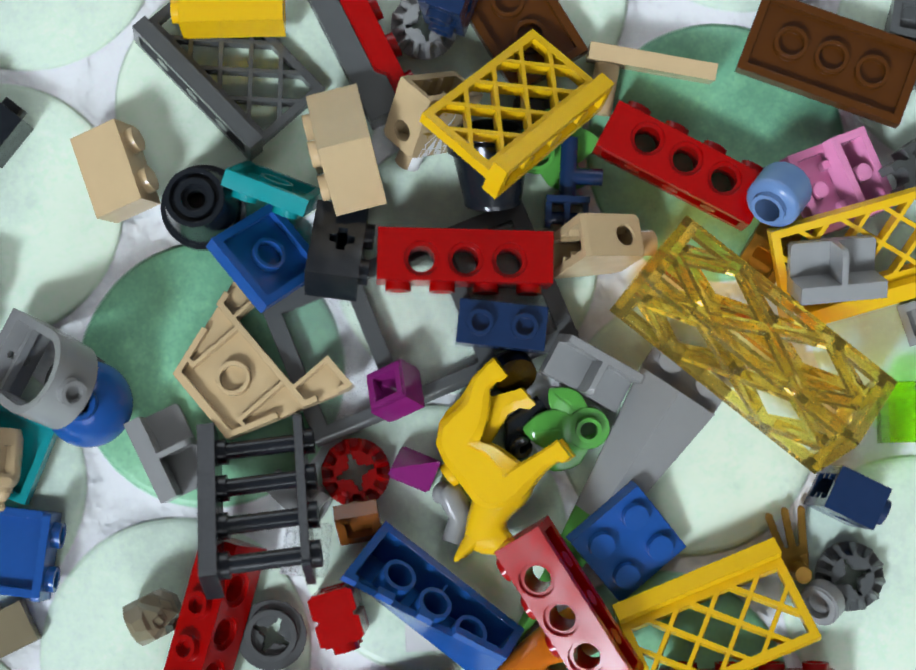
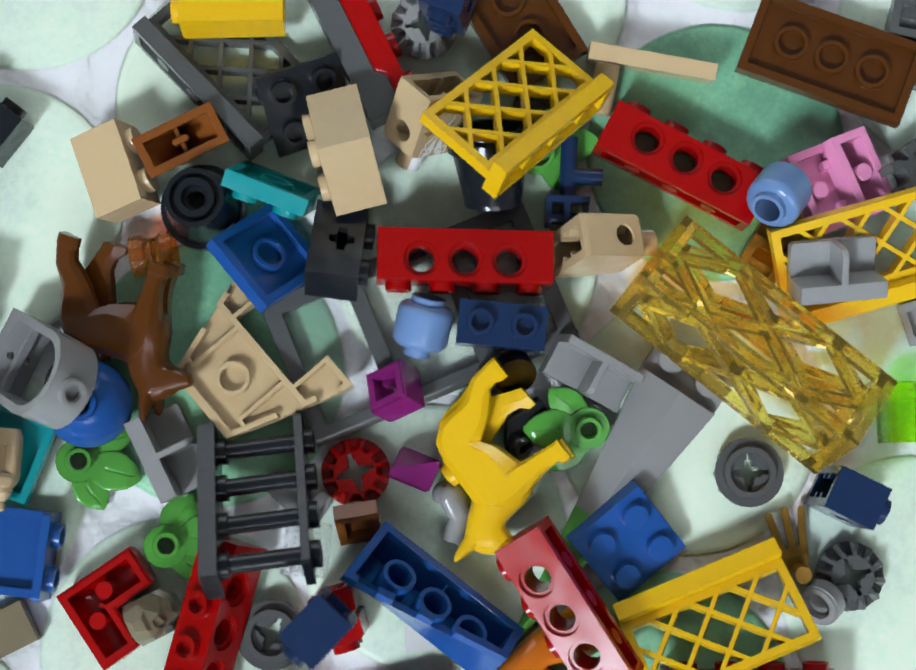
(96, 603): none -> red brick
(104, 471): none -> bright green plate
(126, 330): none -> reddish brown animal
(153, 249): none -> clear orange wheel
(180, 140): none -> dark orange slope
(180, 525): none -> bright green plate
(285, 95): none -> black hinge
(317, 629): none -> dark blue brick
(423, 325): none -> medium blue head
(762, 487): none -> dark grey gear

